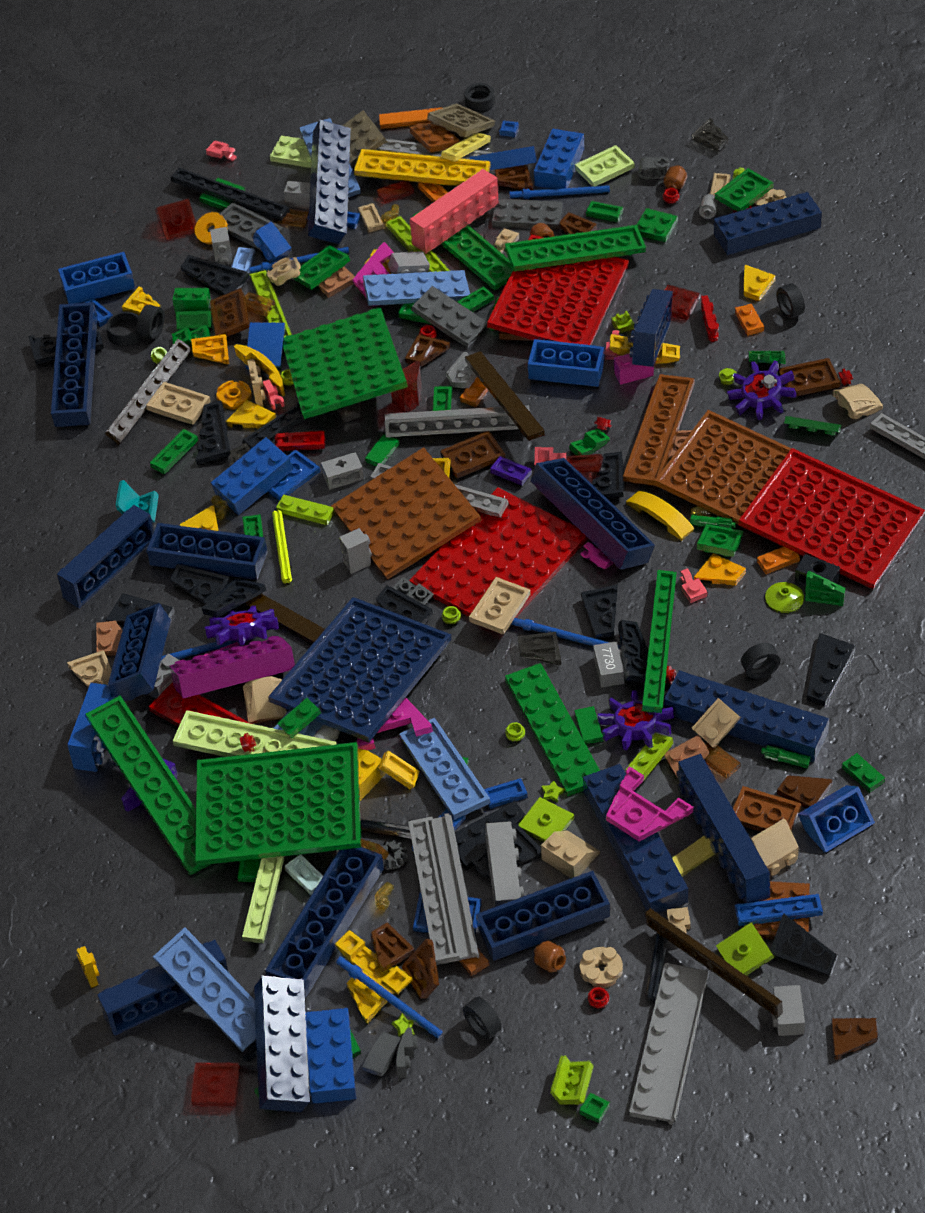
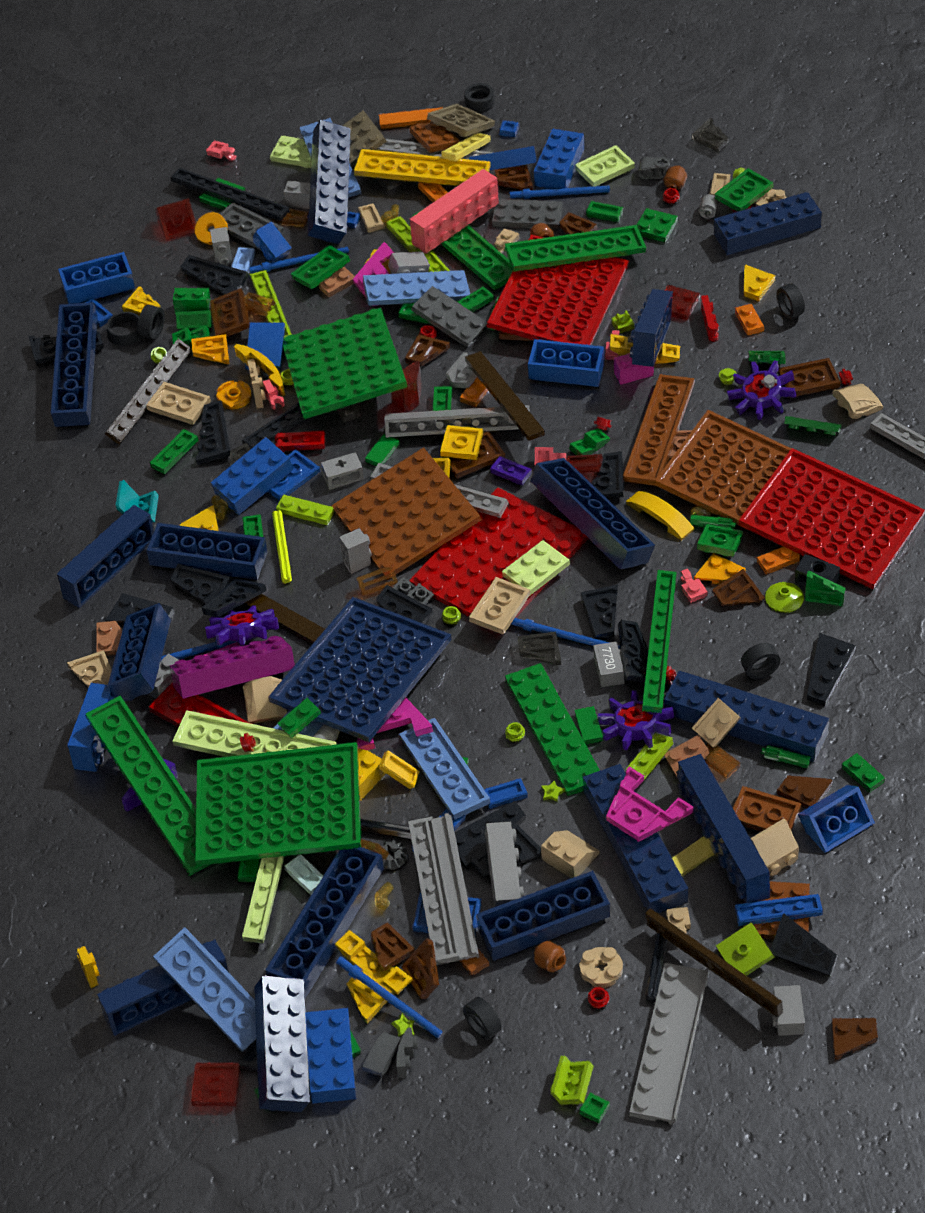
(250, 416): yellow wing -> none
(284, 270): tan plate -> none
(362, 585): none -> clear orange tile
(395, 191): clear red tile -> none
(461, 442): none -> yellow plate
(536, 567): none -> yellowish green plate
(545, 819): lime plate -> none
(596, 556): dark pink plate -> none
(737, 590): none -> reddish brown wing

